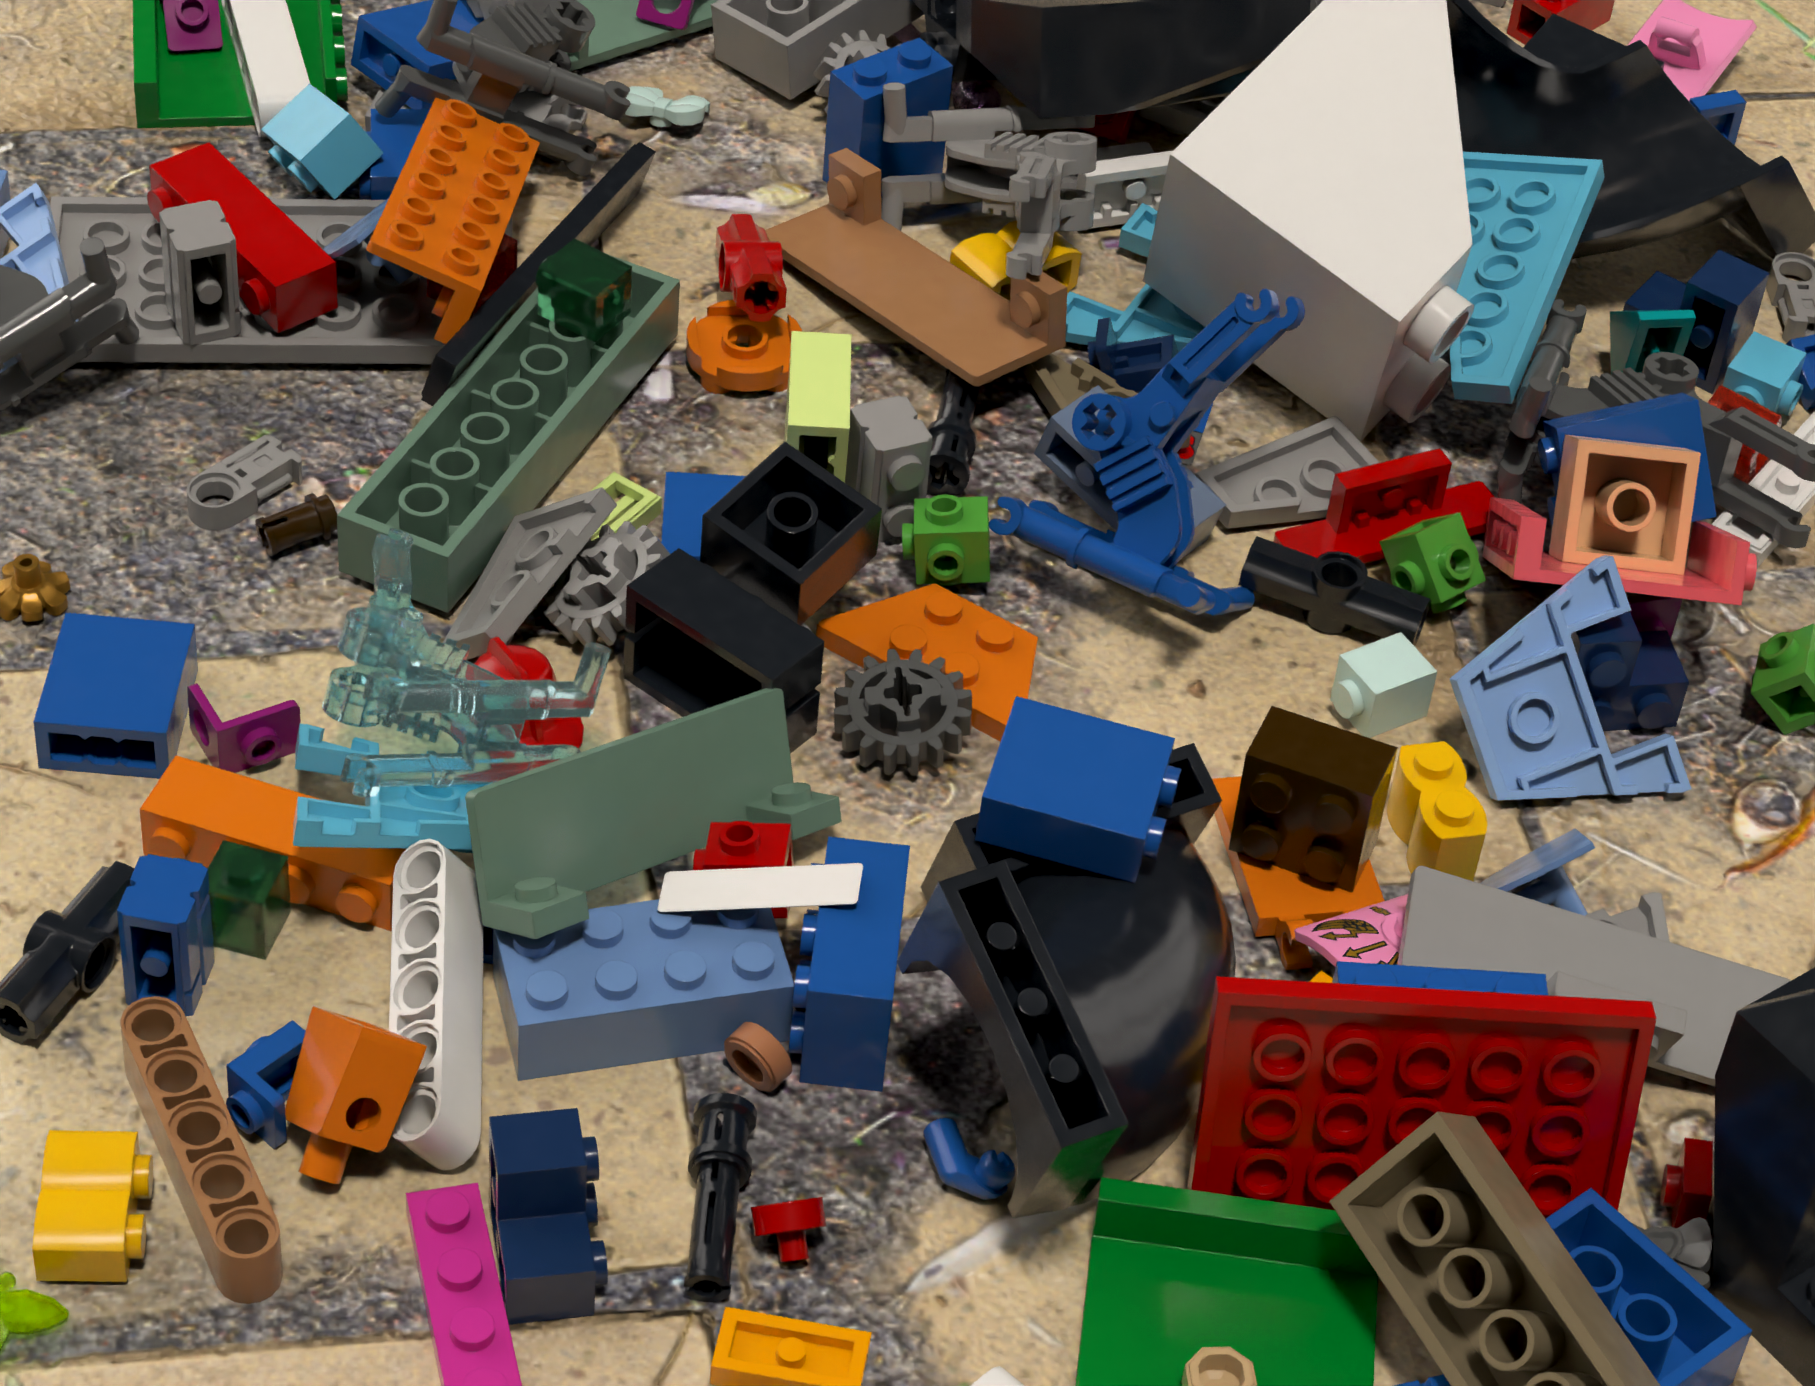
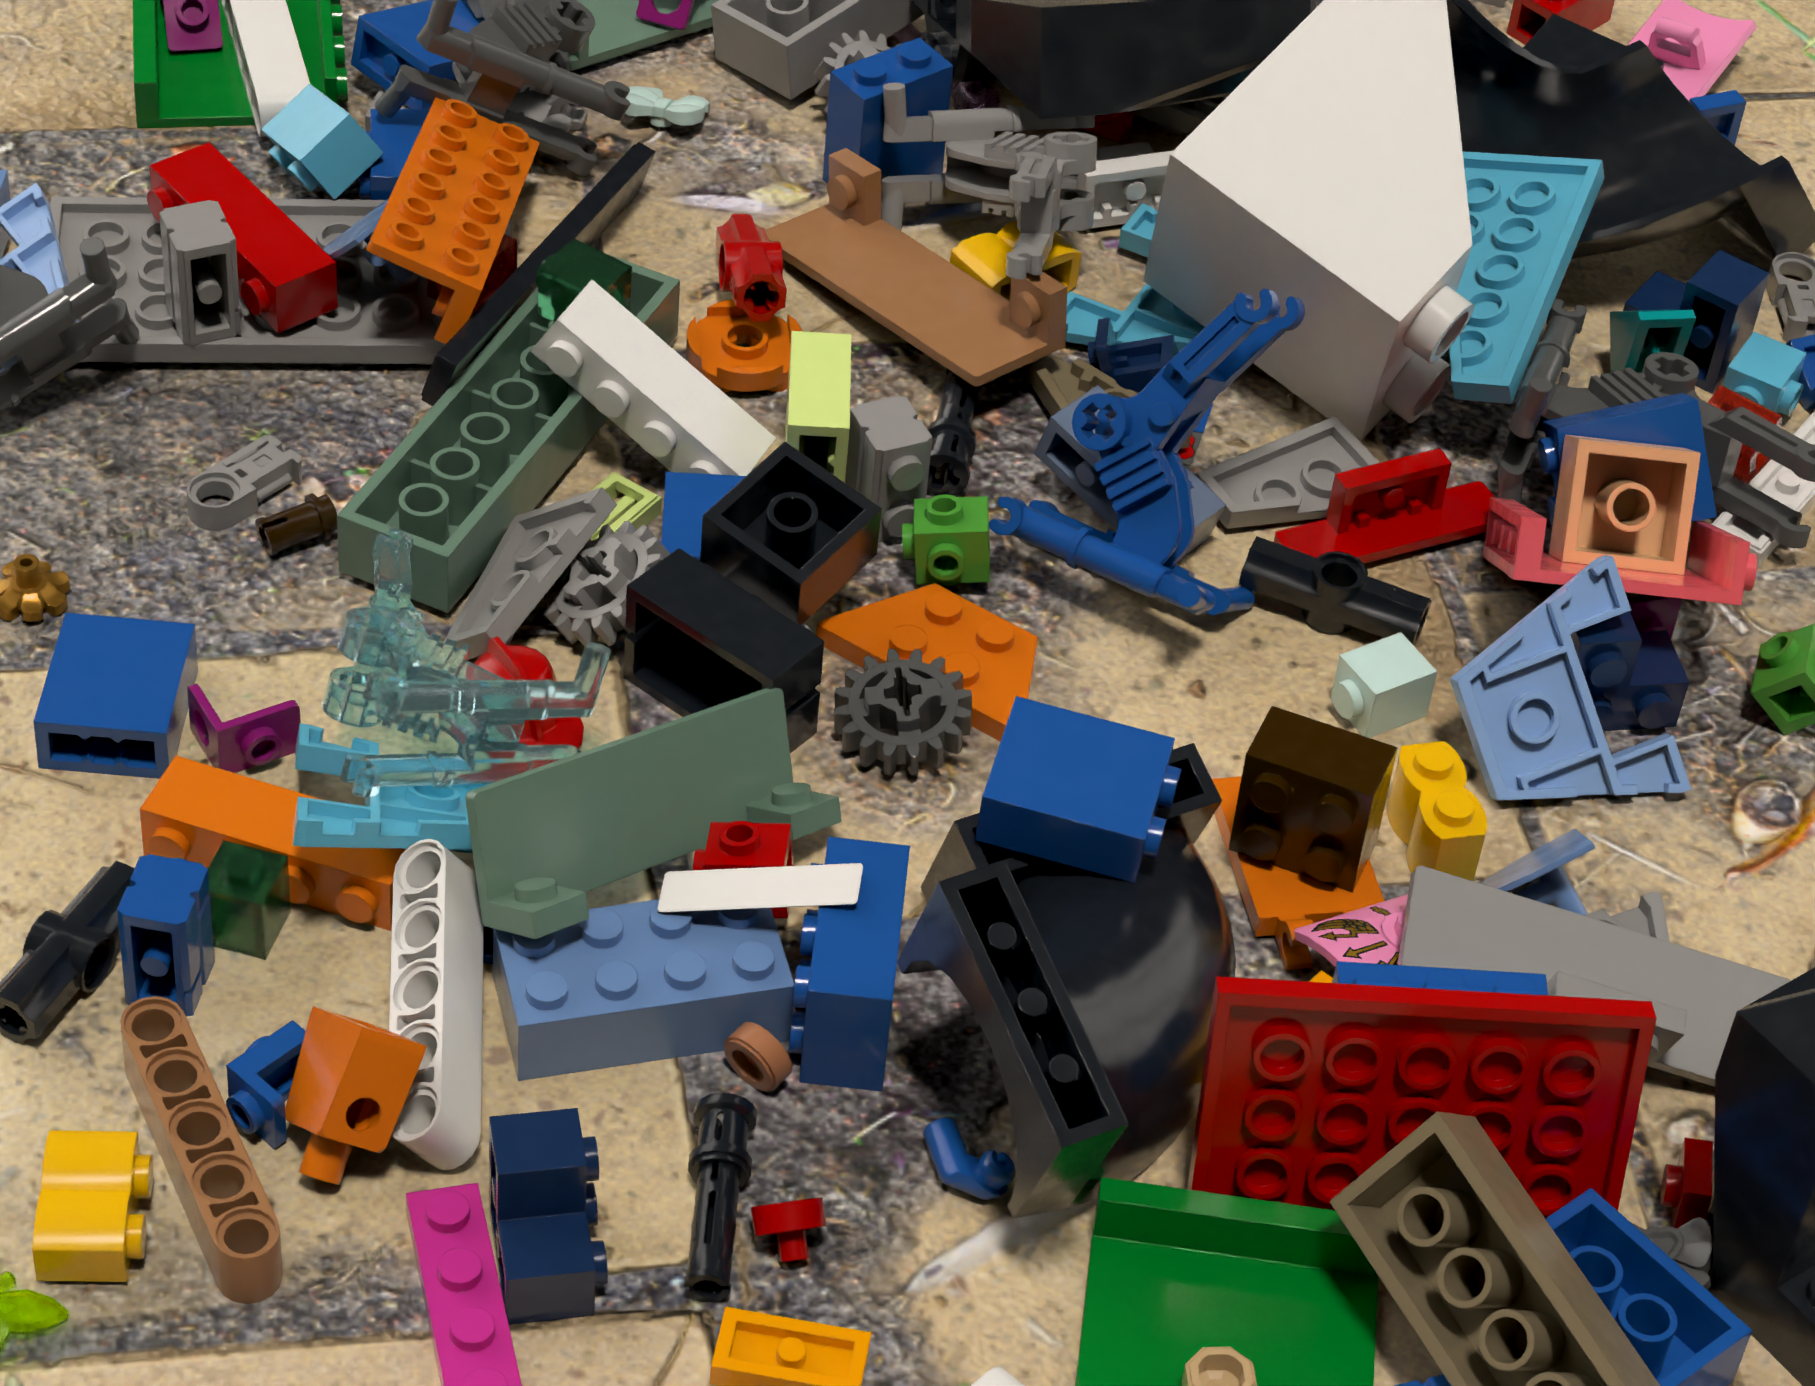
(650, 389): none -> white brick
(1434, 560): bright green brick -> none

